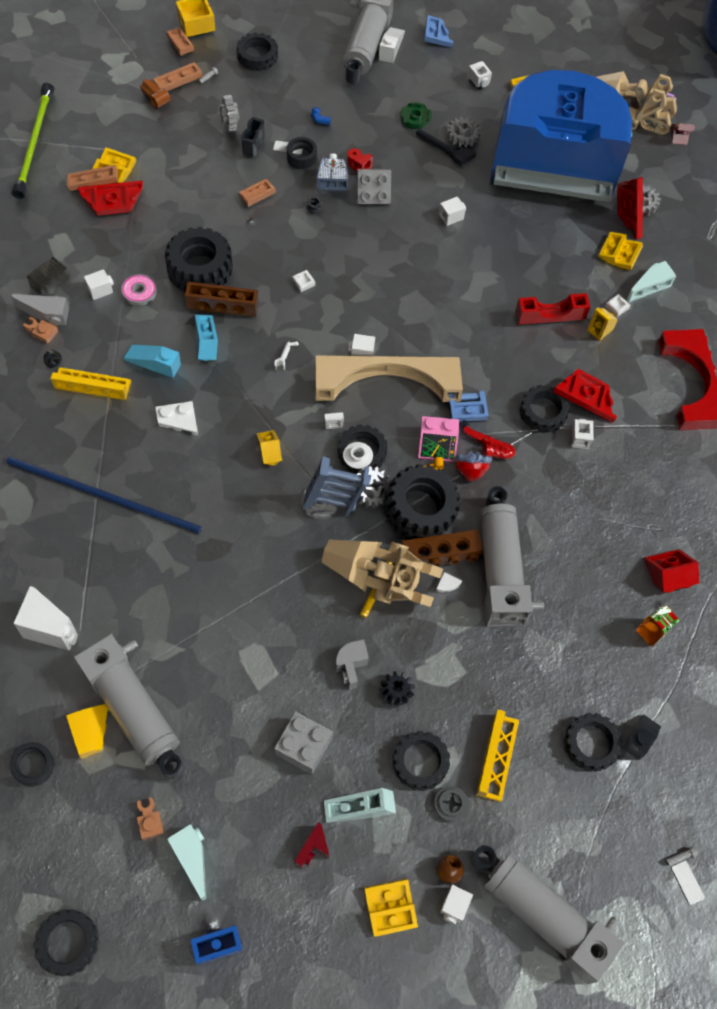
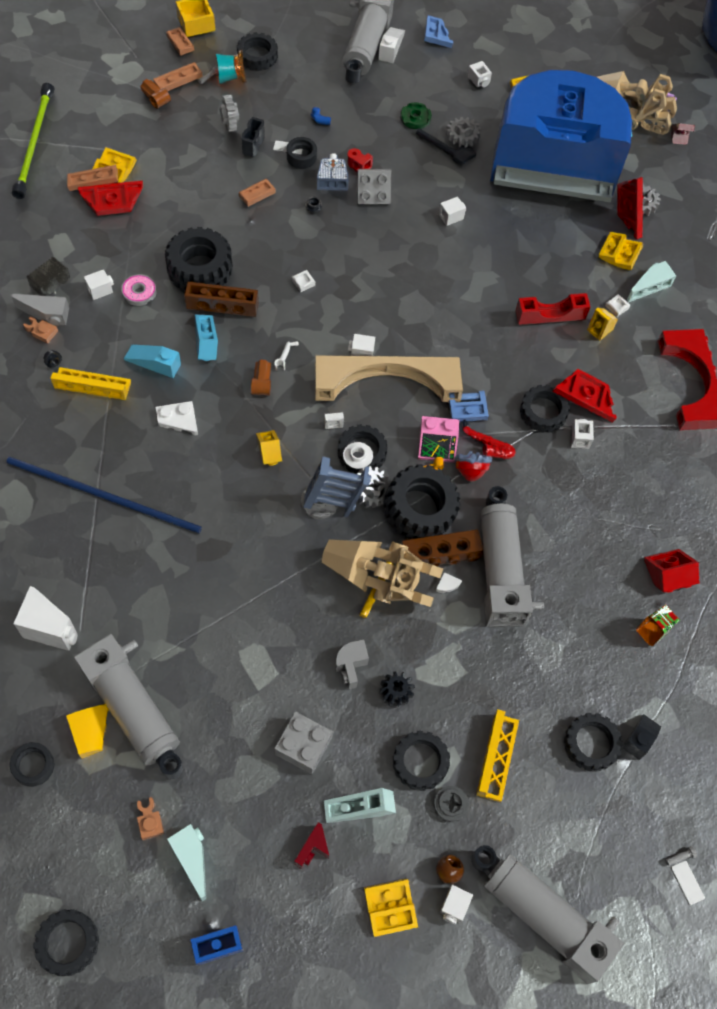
(230, 67): none -> teal hat
(261, 382): none -> dark orange piece

